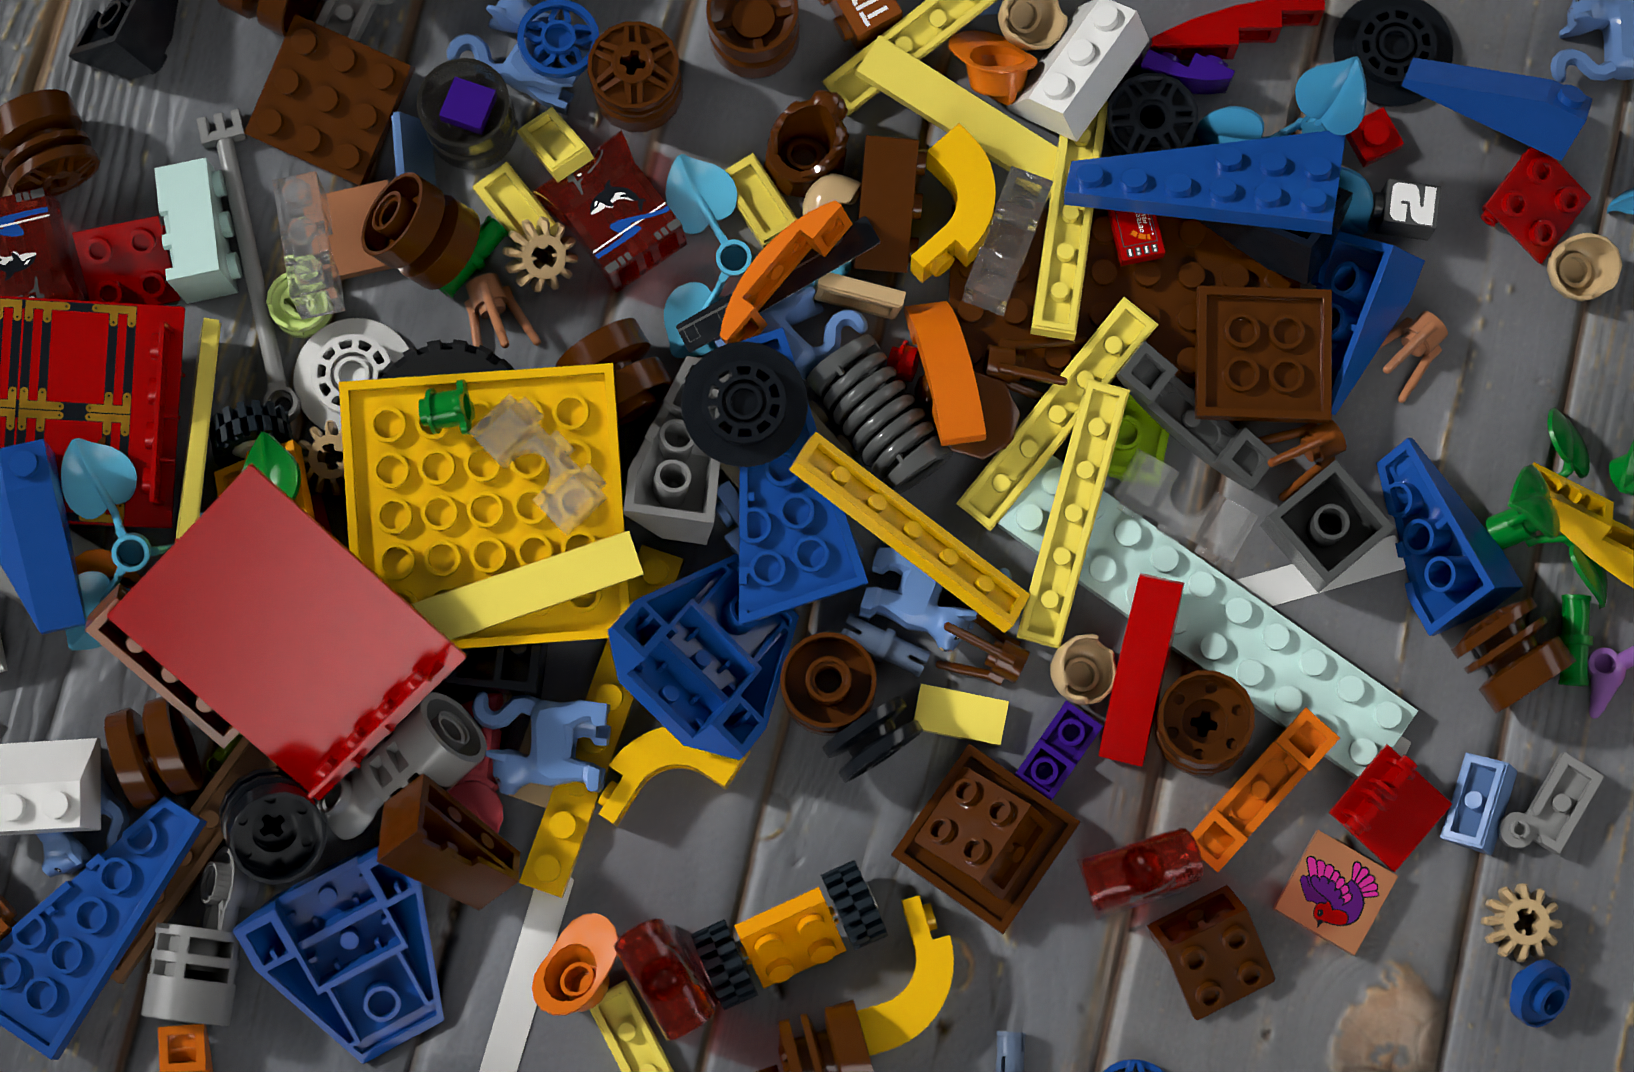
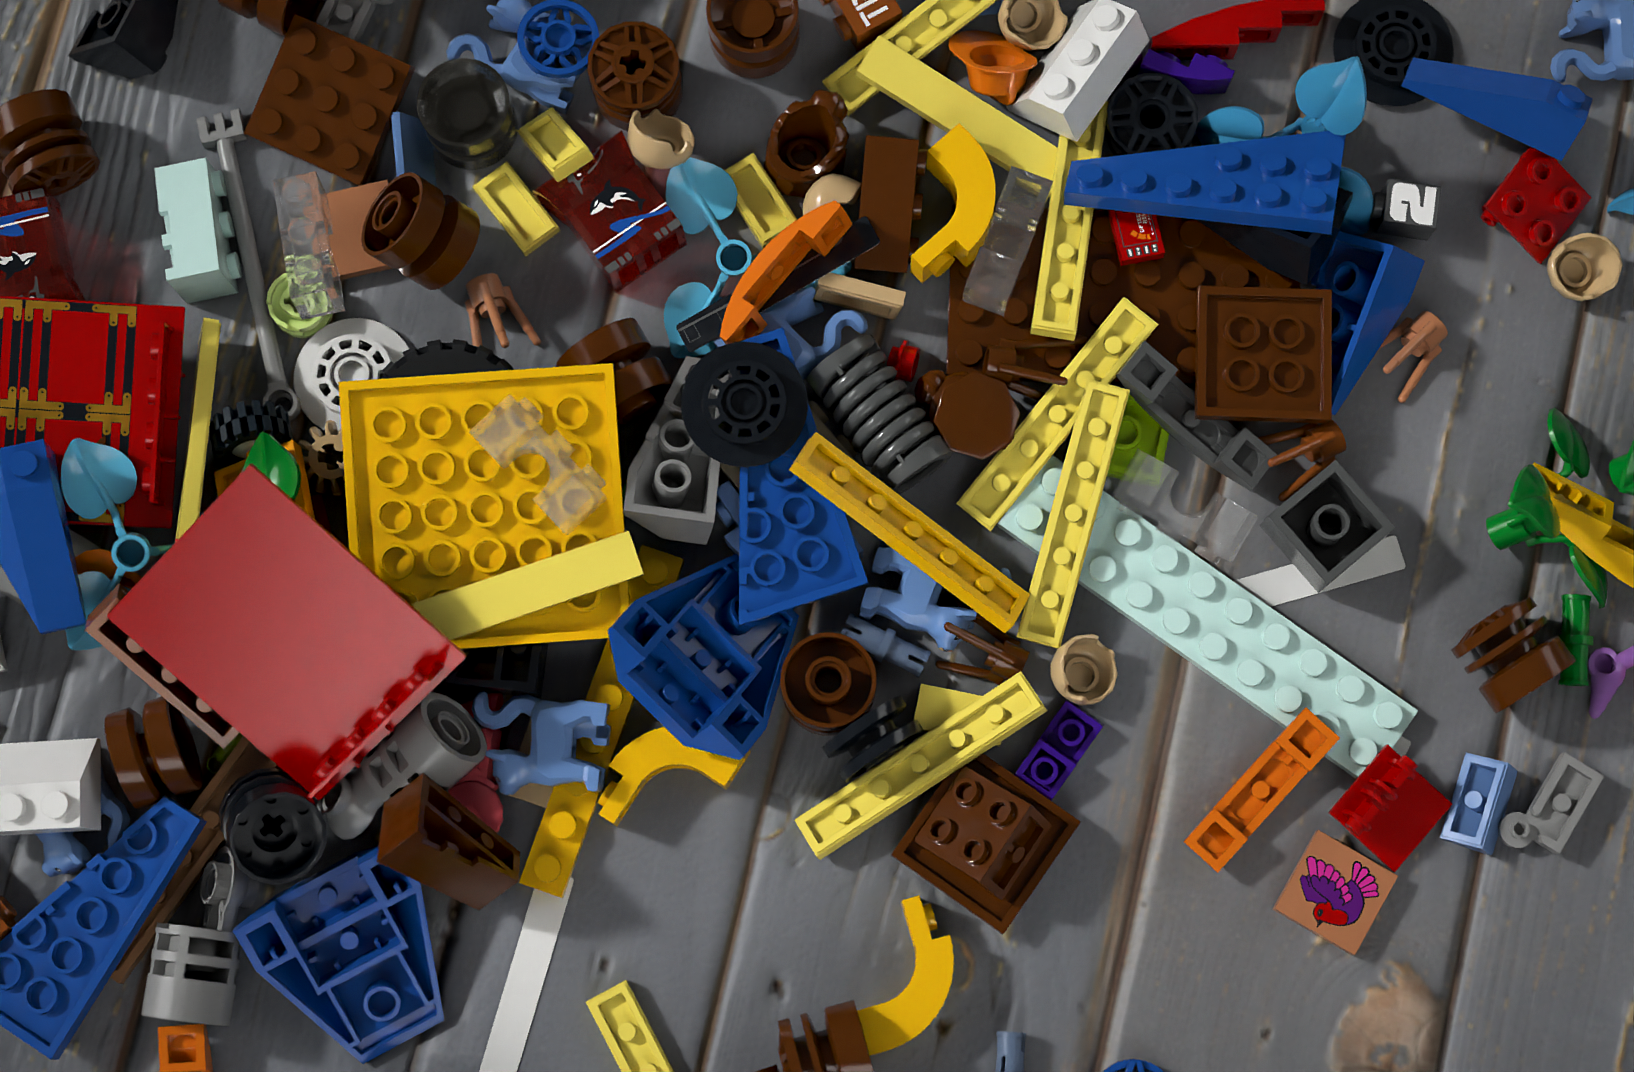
(126, 262): red hinge -> none
(447, 409): green brick -> none
(468, 105): dark purple tile -> none
(489, 238): green pin -> none
(540, 271): tan gear -> none
(577, 967): orange piece -> none
(659, 140): none -> tan hair
(667, 977): clear red piece -> none
(789, 936): plate -> none
(920, 765): none -> light yellow tile
(948, 372): orange slope -> none
(1141, 669): red slope -> none
(1141, 871): clear red piece -> none
(1213, 951): reddish brown bracket -> none
(1228, 712): reddish brown wheel -> none
(1375, 138): red plate -> none
(1447, 552): blue wedge -> none
(1508, 913): tan gear -> none
(1539, 993): blue plate -> none

